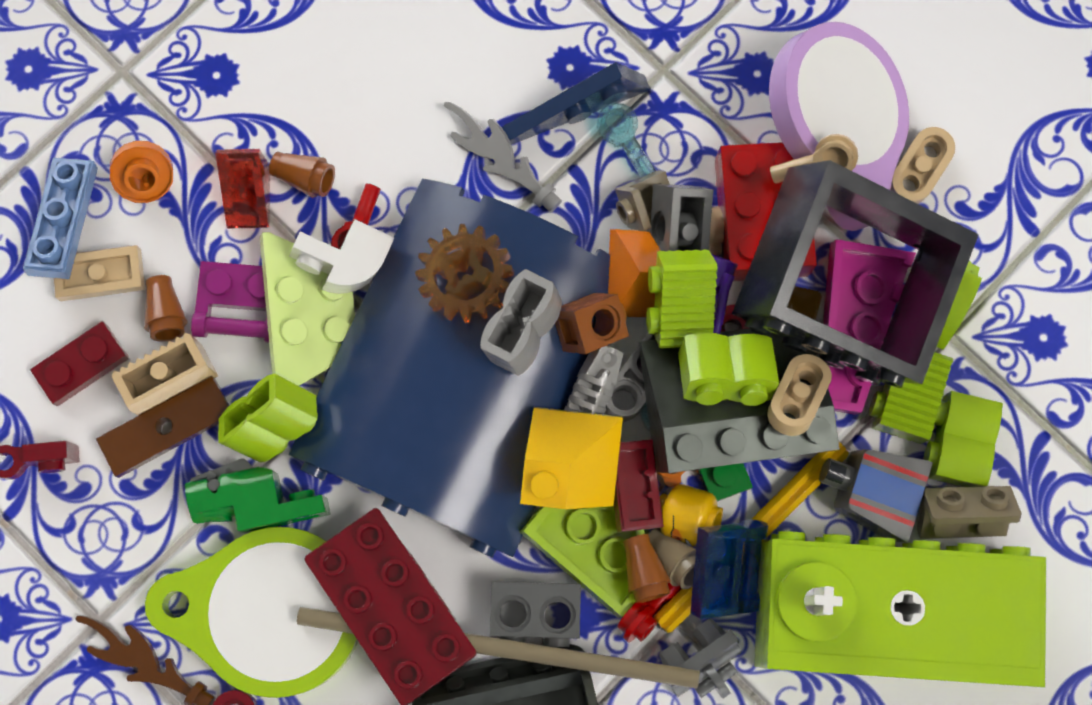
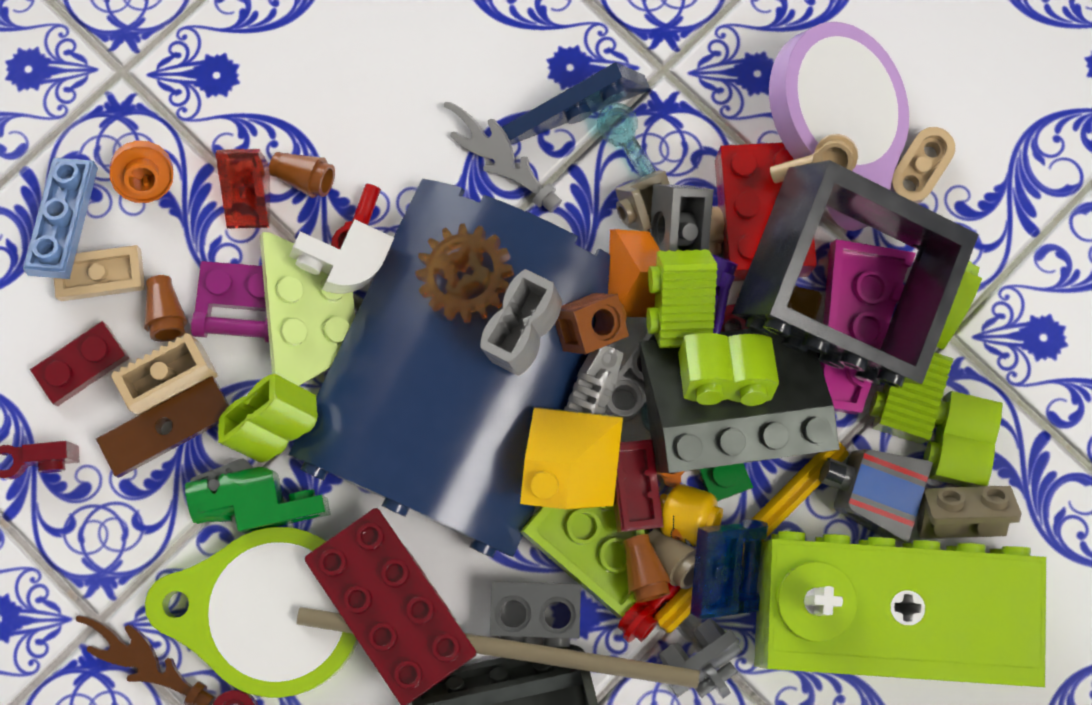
(797, 397): tan plate -> none

